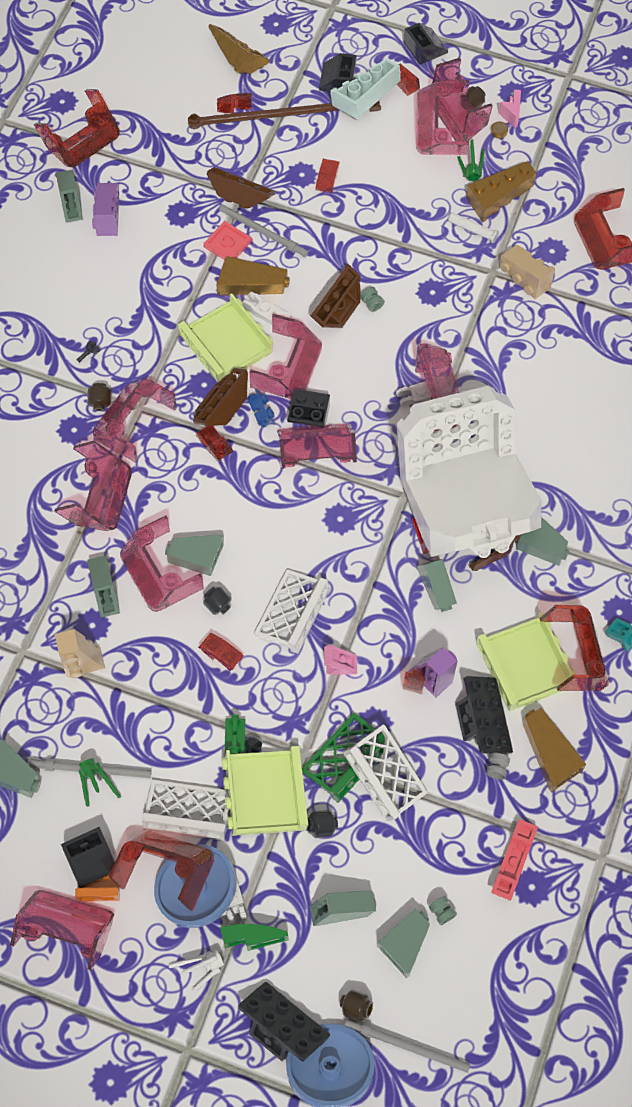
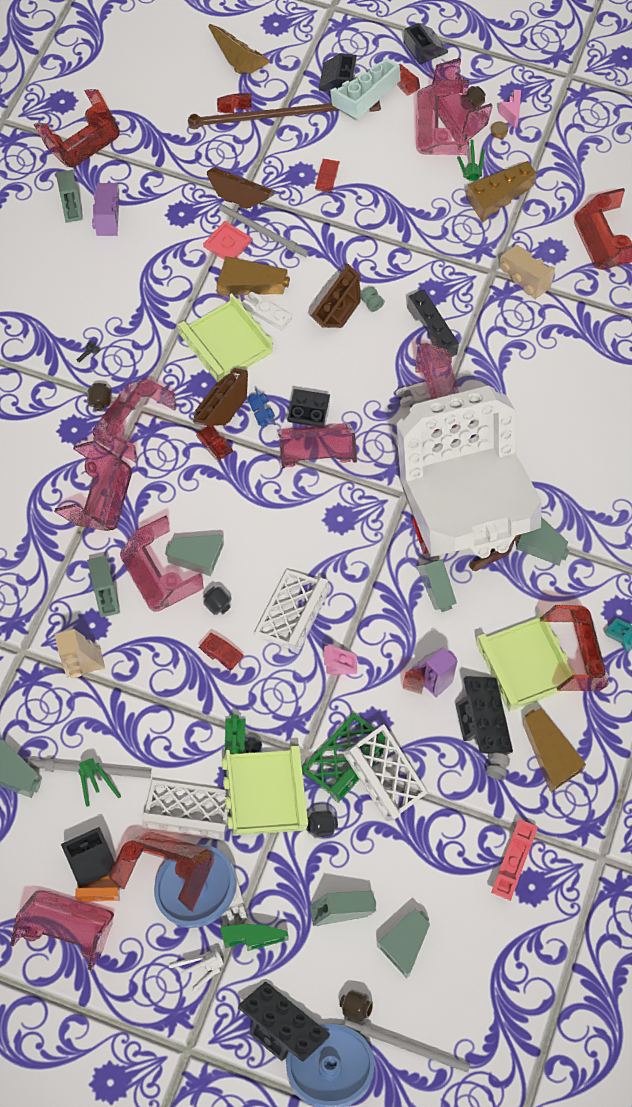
(301, 365): clear pink windscreen -> none
(423, 309): none -> black arch
(442, 910): sand green wheel -> none
(473, 227): white axle -> none

